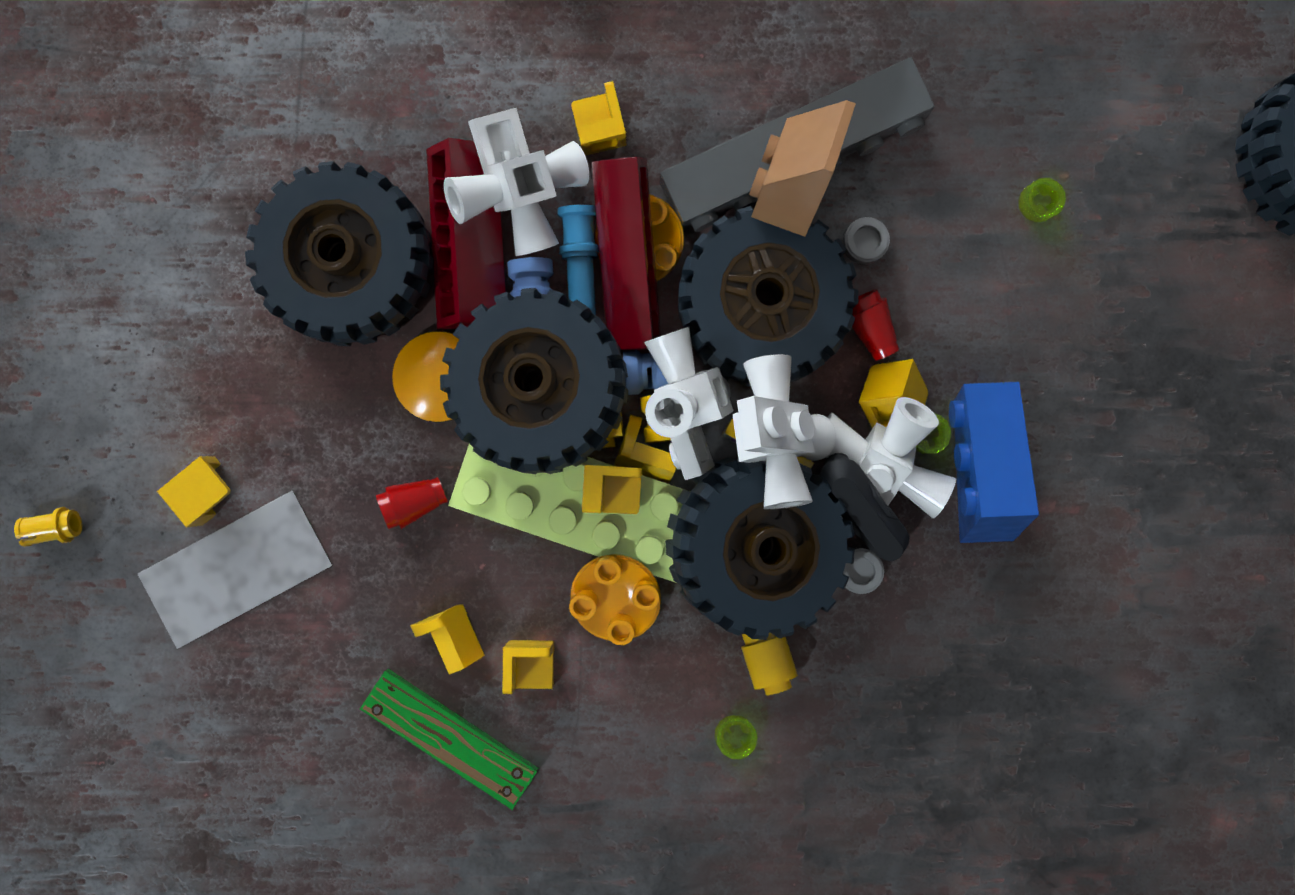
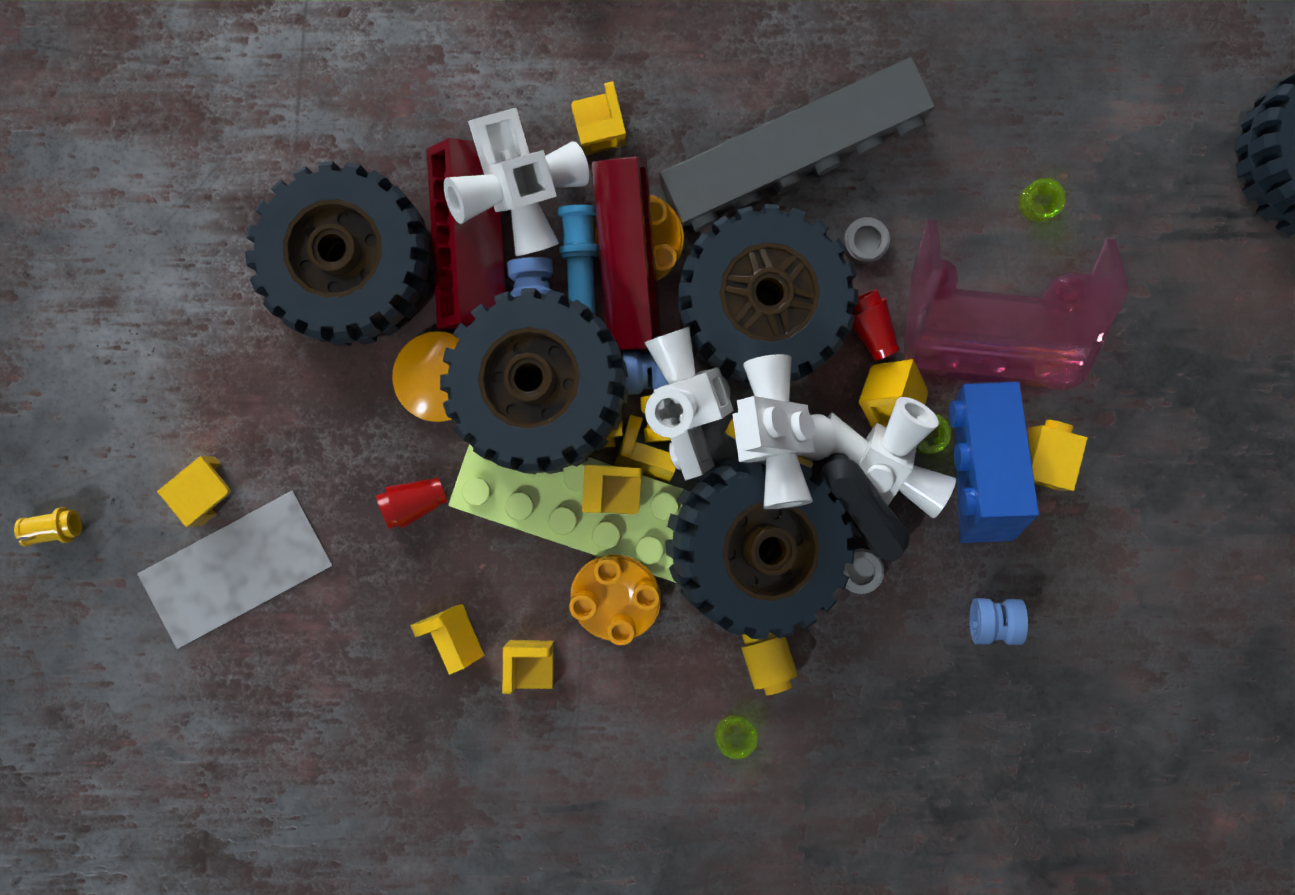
(449, 738): green tile -> none
(800, 167): medium nougat slope -> none
(998, 621): none -> medium blue wheel
(1007, 335): none -> clear pink windscreen
(1055, 455): none -> yellow brick

